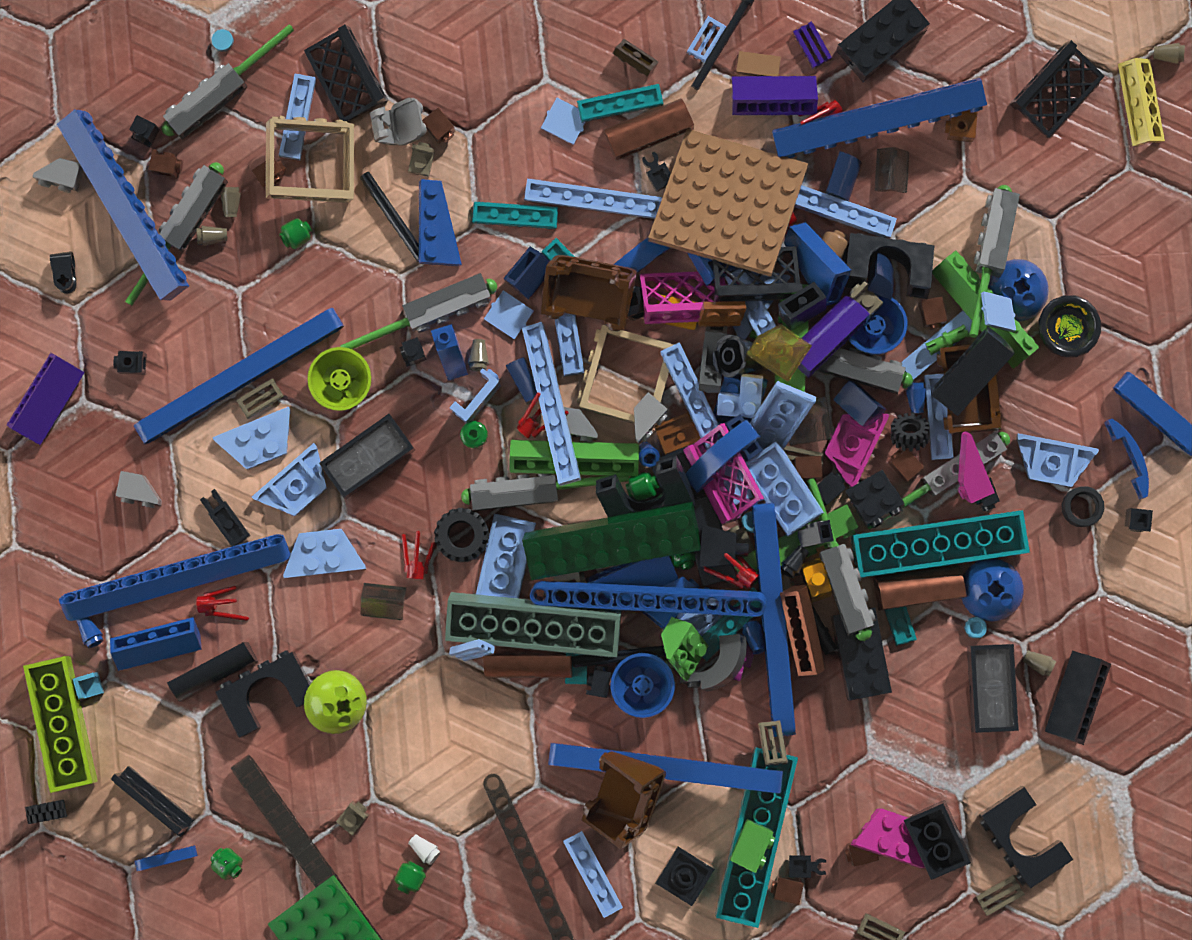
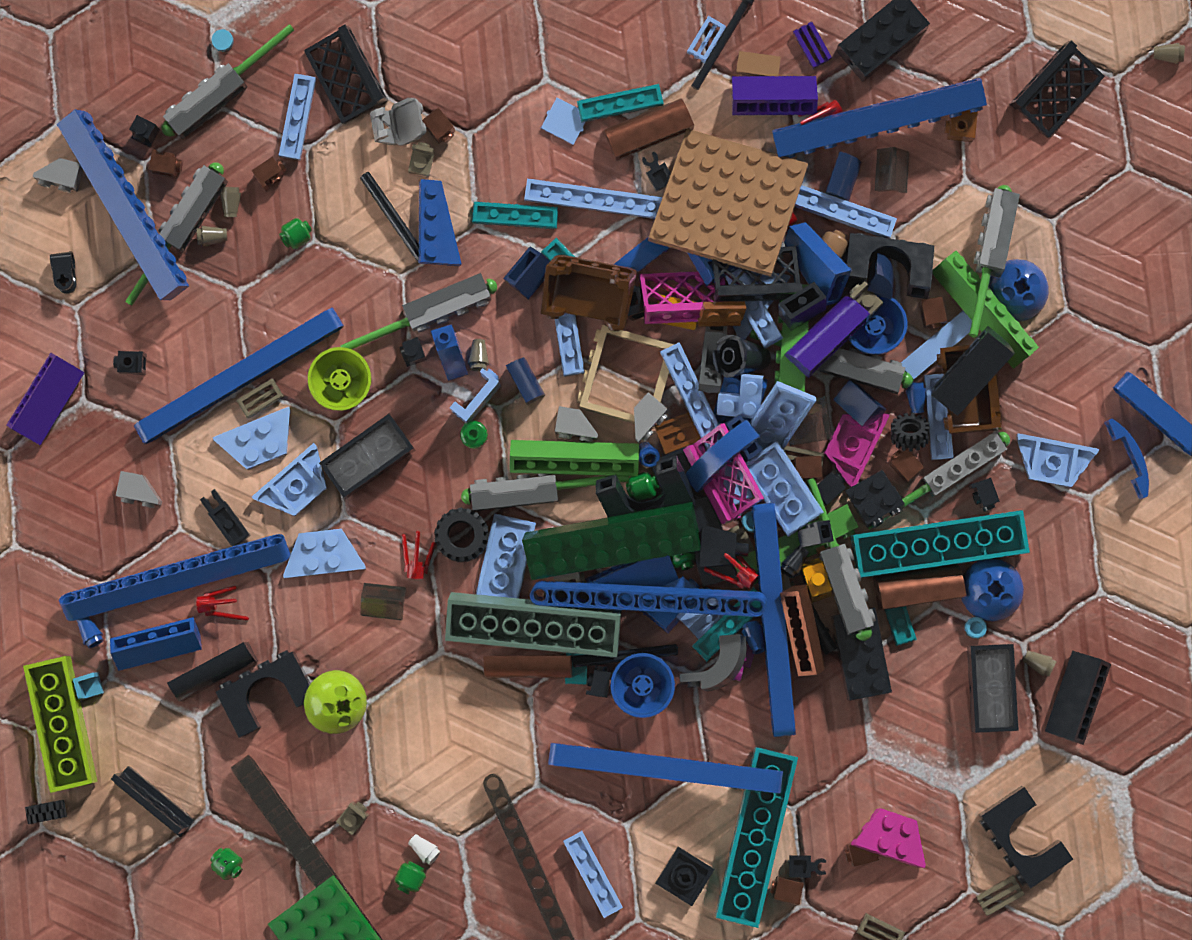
(166, 858): blue beam -> none
(311, 194): tan window -> none
(472, 650): light blue tile -> none
(508, 314): light blue piece -> none
(528, 425): red plant -> none
(551, 404): light blue plate -> none
(624, 798): reddish brown windscreen -> none
(635, 57): dark brown plate -> none
(683, 646): bright green slope -> none
(752, 845): bright green slope -> none
(774, 761): dark tan tile -> none
(779, 351): clear yellow slope -> none
(938, 840): black slope -> none
(947, 339): bright green pin -> none
(972, 474): dark pink slope -> none
(998, 311): light blue piece -> none
(1069, 326): black piece -> none
(1099, 506): black tyre -> none
(1138, 101): light yellow fence -> none
(1138, 519): black brick -> none

